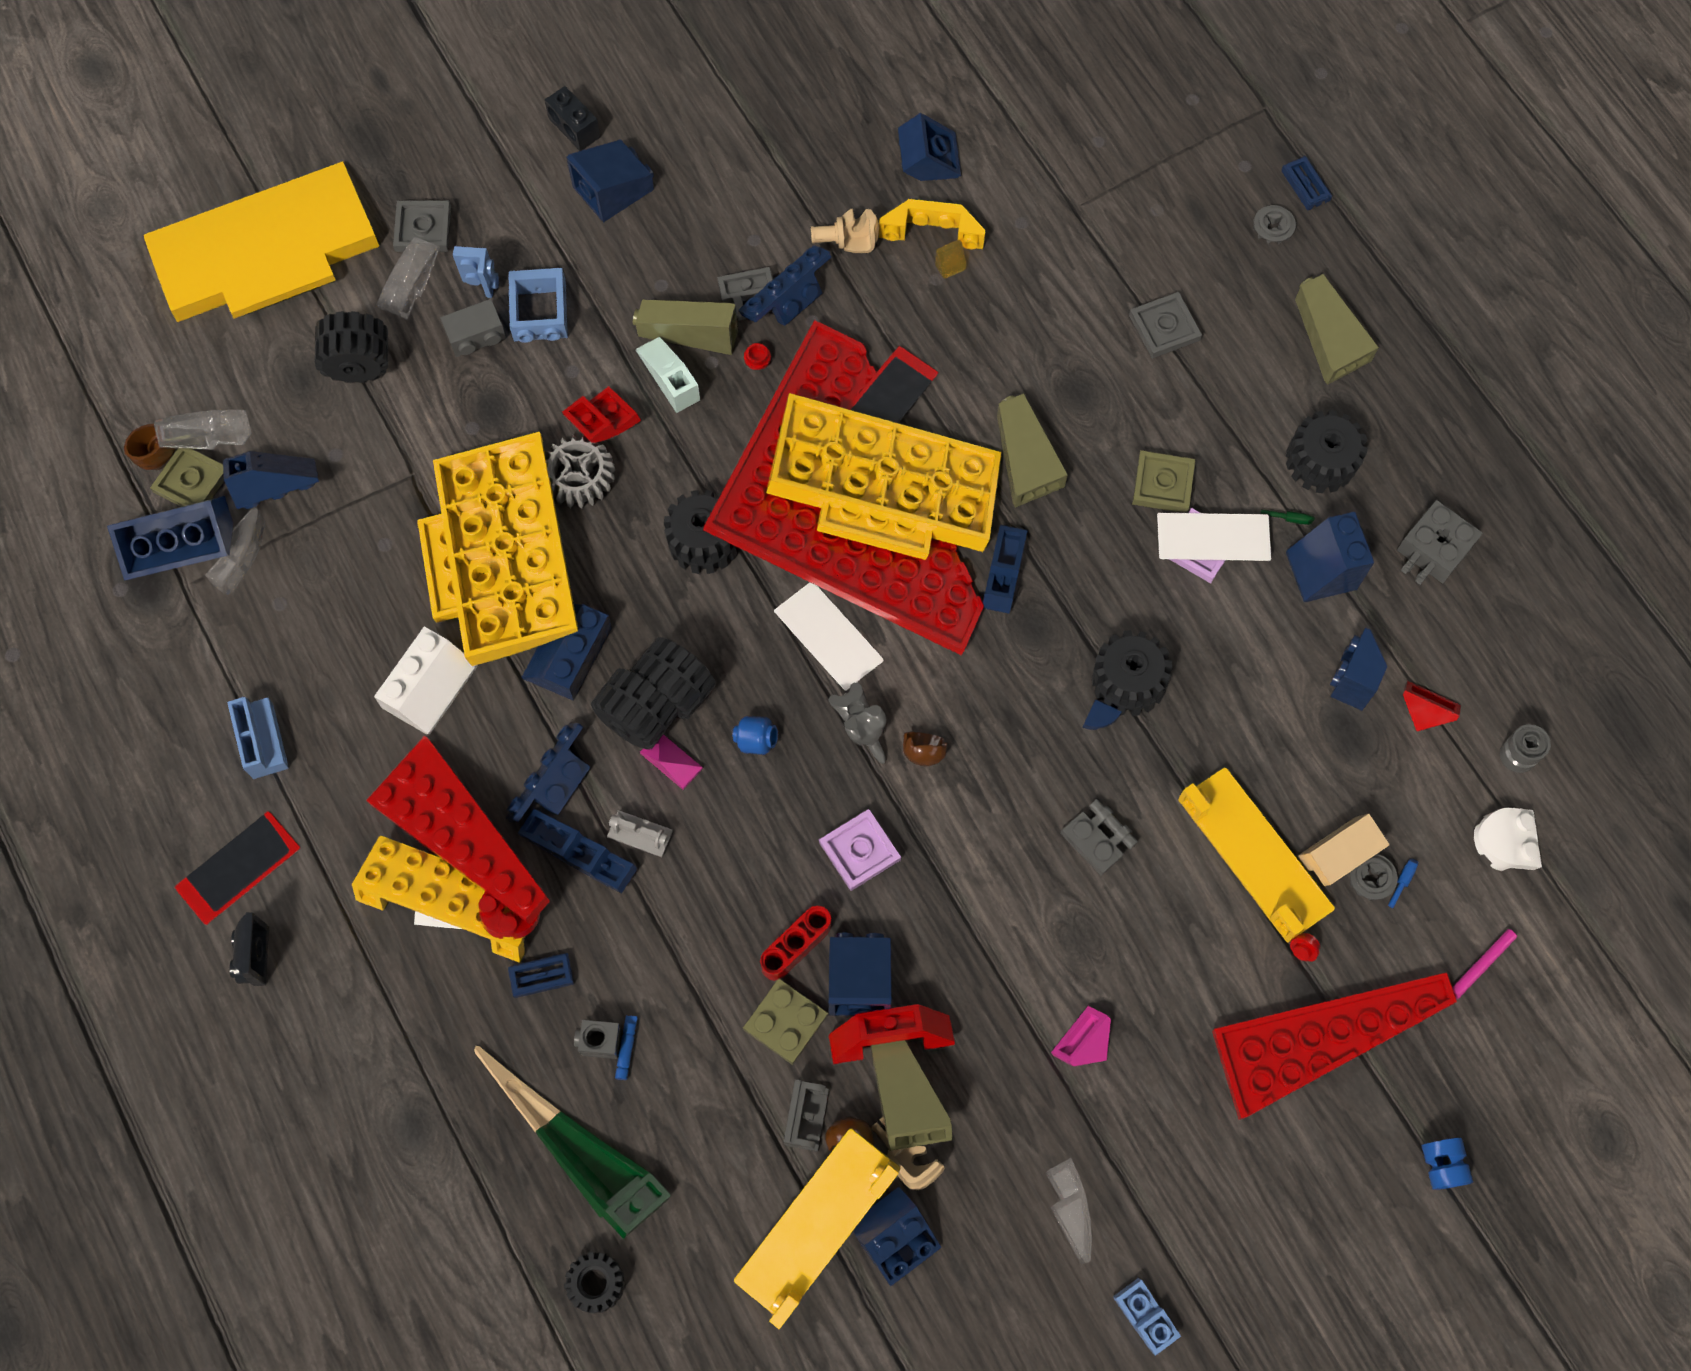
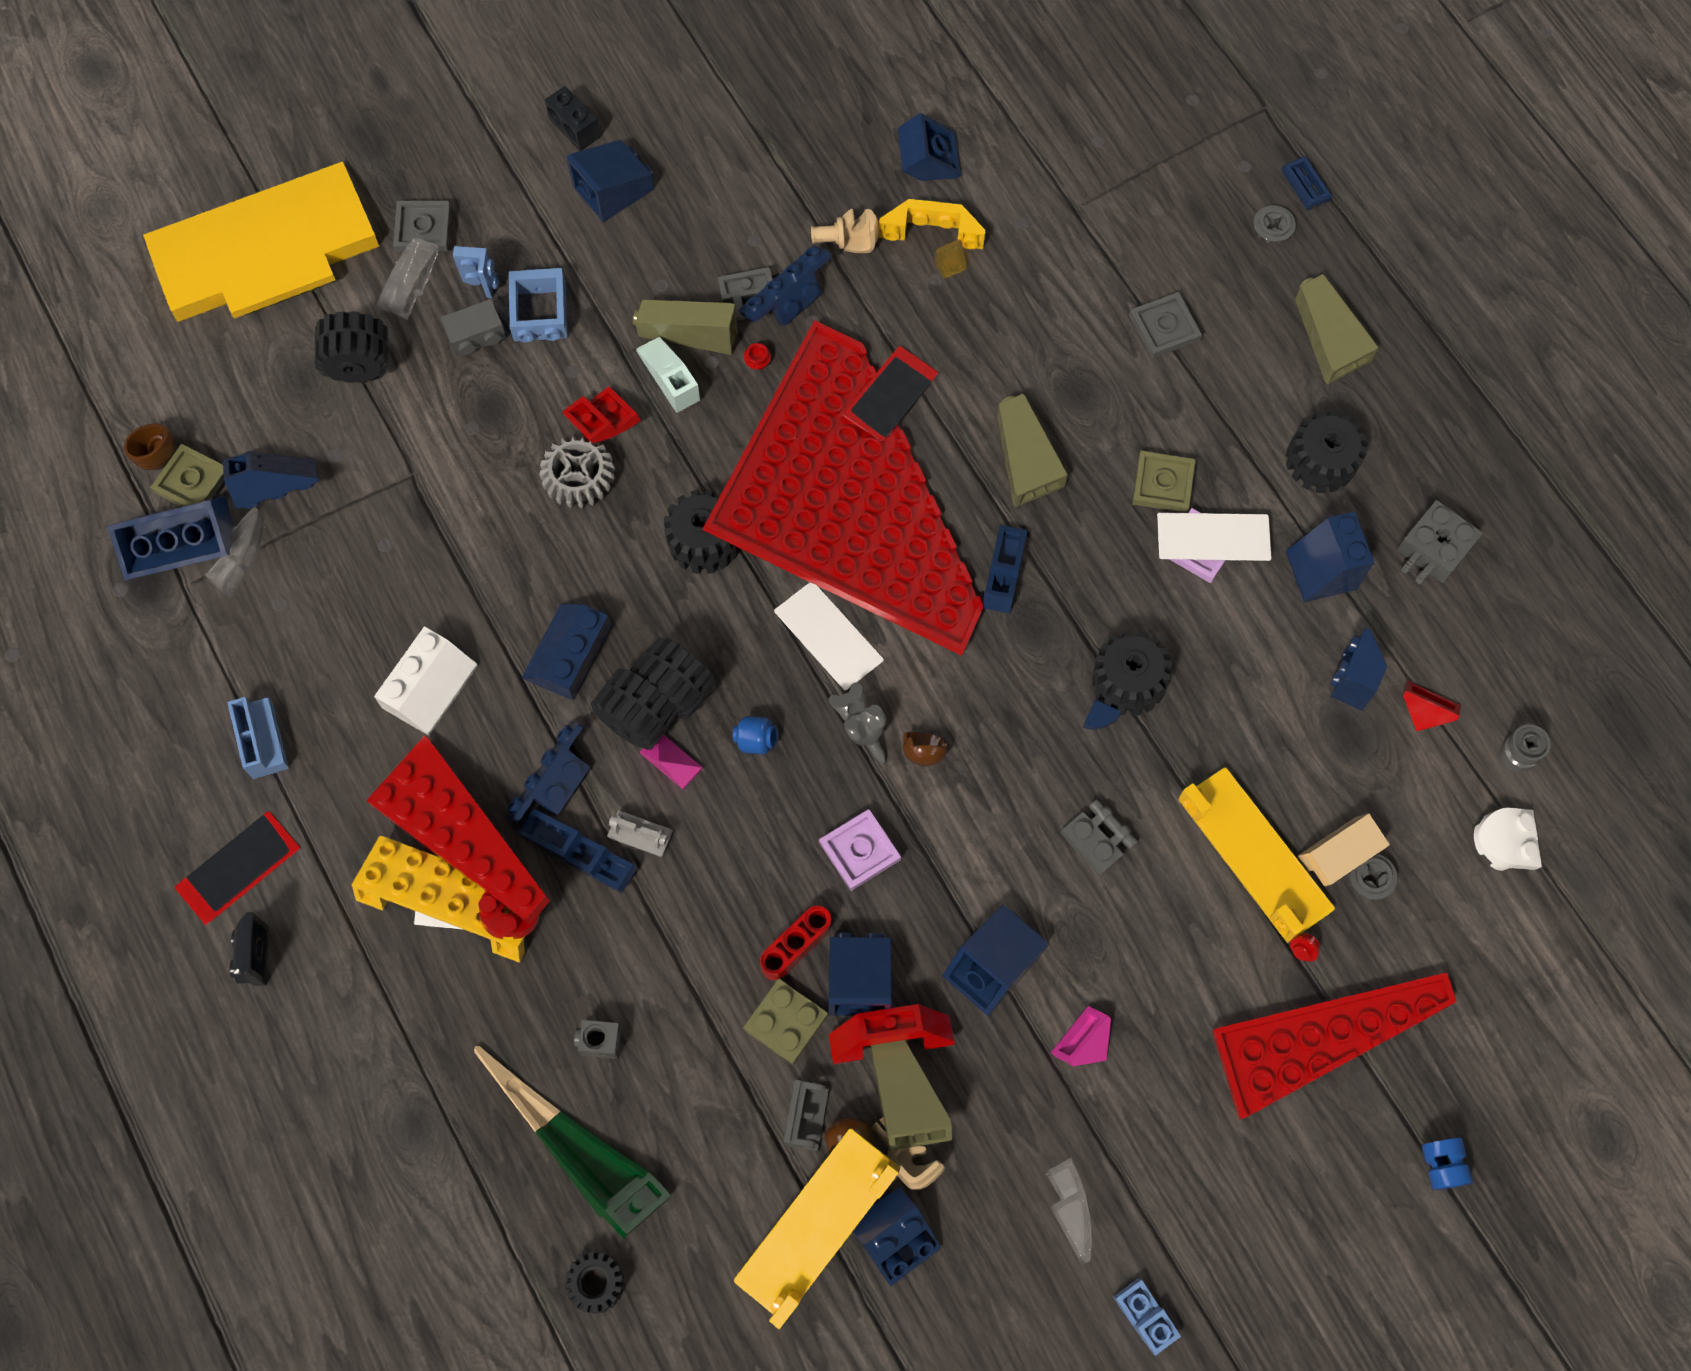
(203, 429): clear slope -> none
(497, 550): yellow slope -> none
(568, 980): dark blue tile -> none
(626, 1047): blue wheel -> none
(884, 479): yellow slope -> none
(995, 959): none -> dark blue slope
(1292, 517): dark green piece -> none
(1404, 880): blue piece -> none
(1483, 963): dark pink bar -> none

